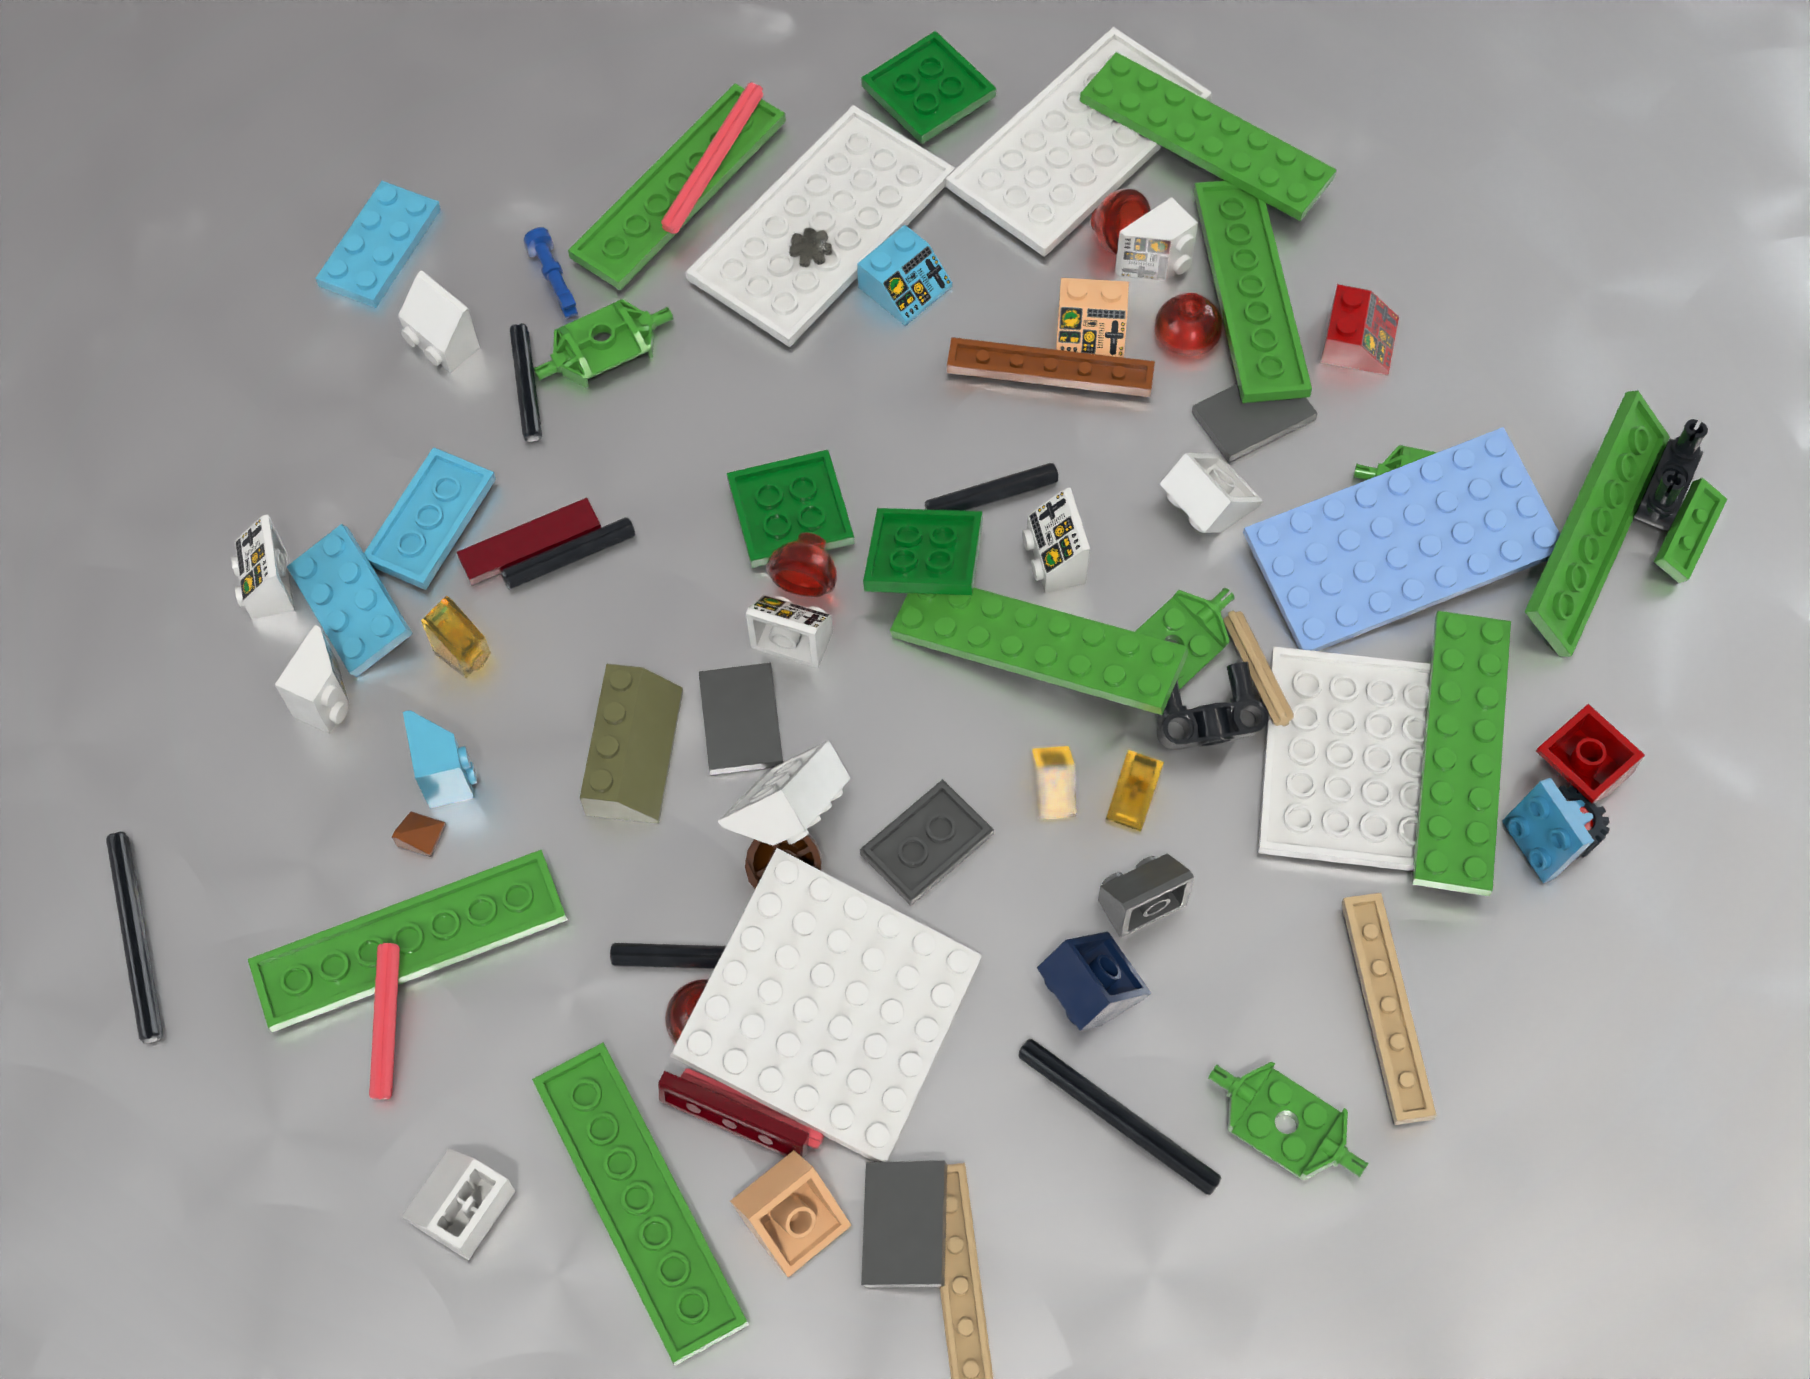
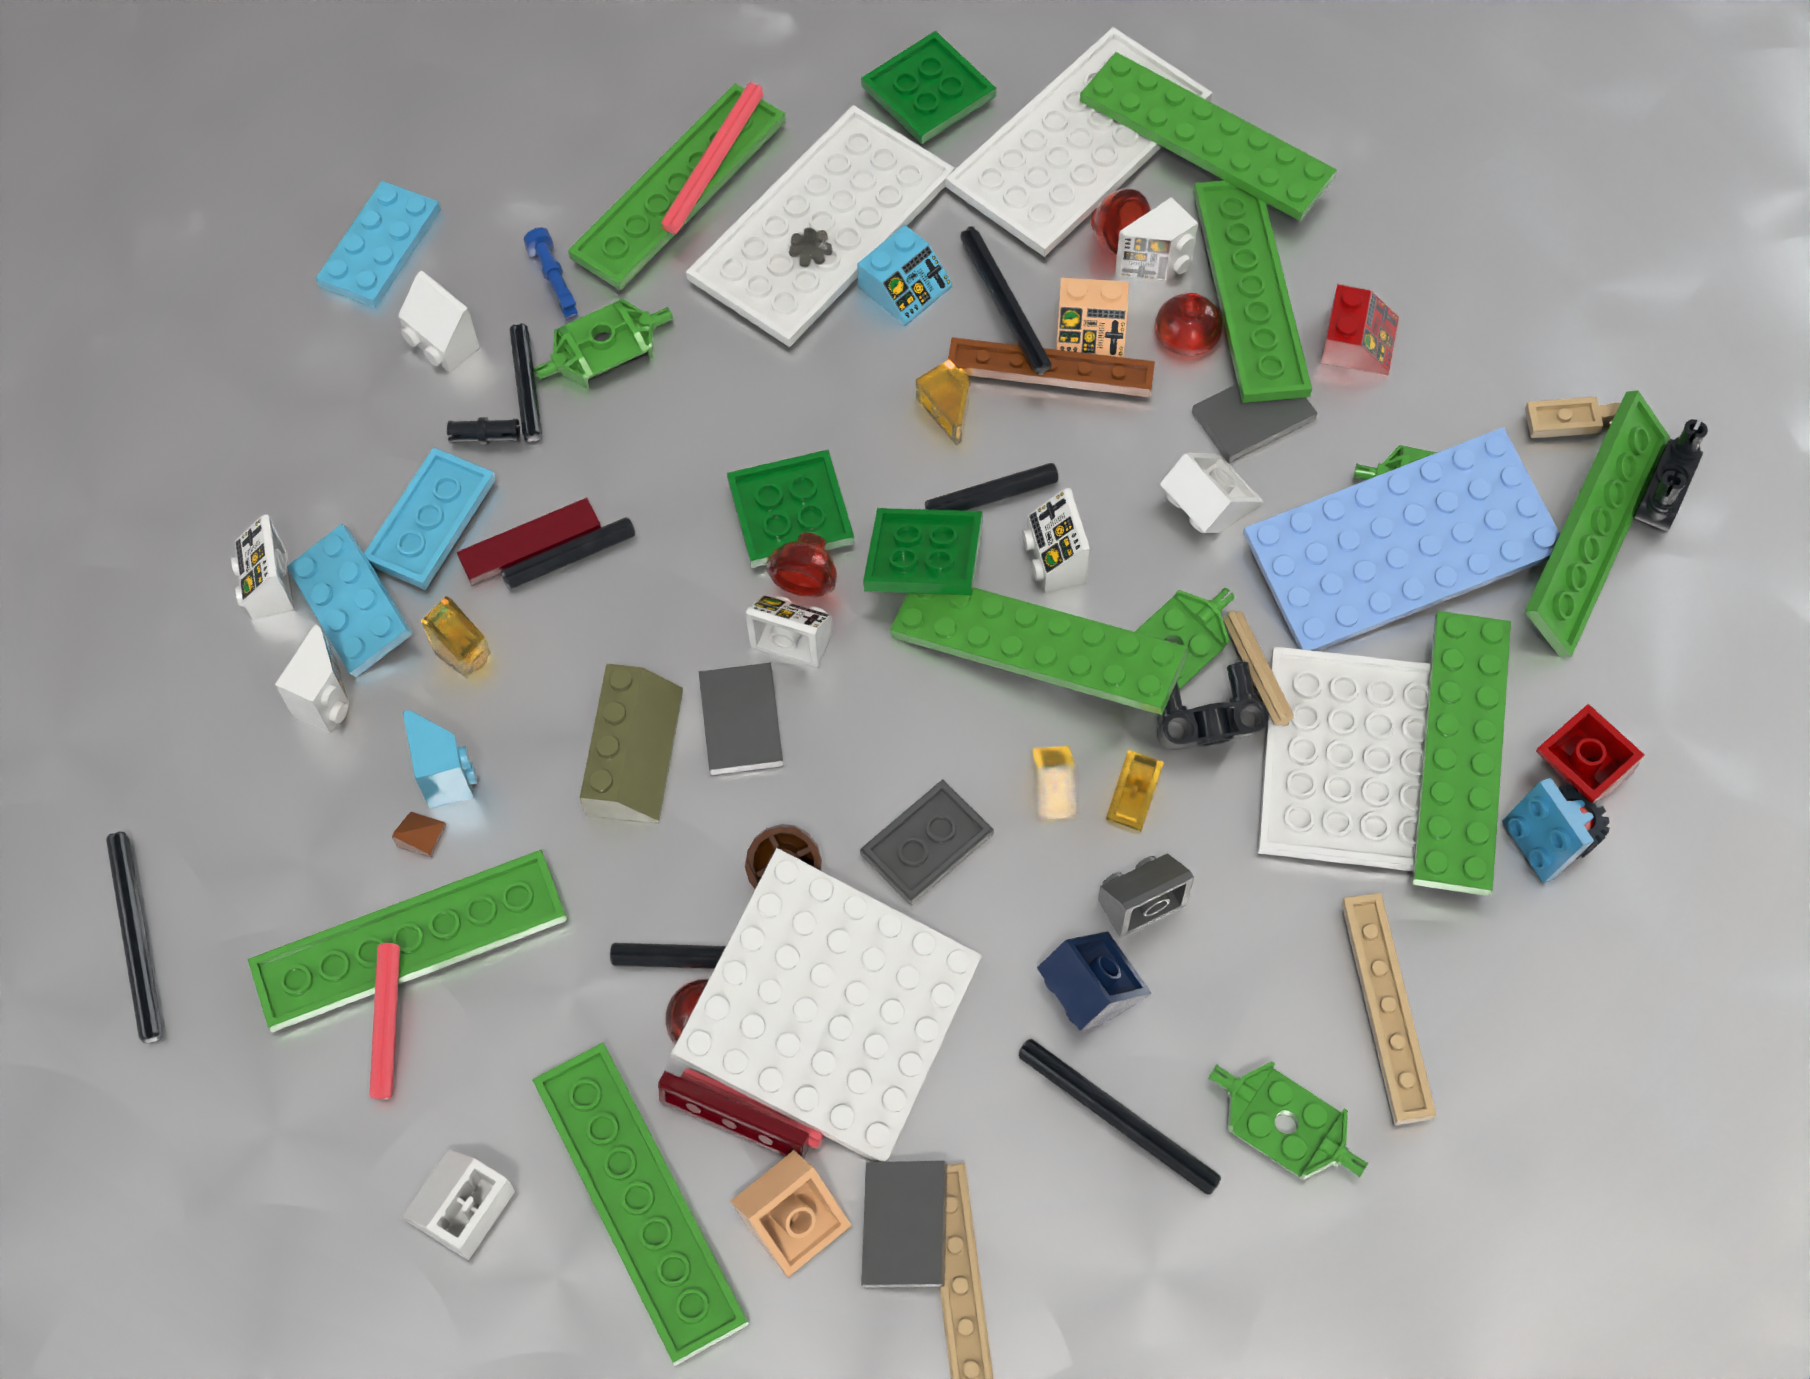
(483, 430): none -> black pin
(789, 797): white slope -> none
(945, 397): none -> clear yellow slope
(1005, 301): none -> black axle
(1568, 417): none -> tan plate
(1690, 530): bright green plate -> none

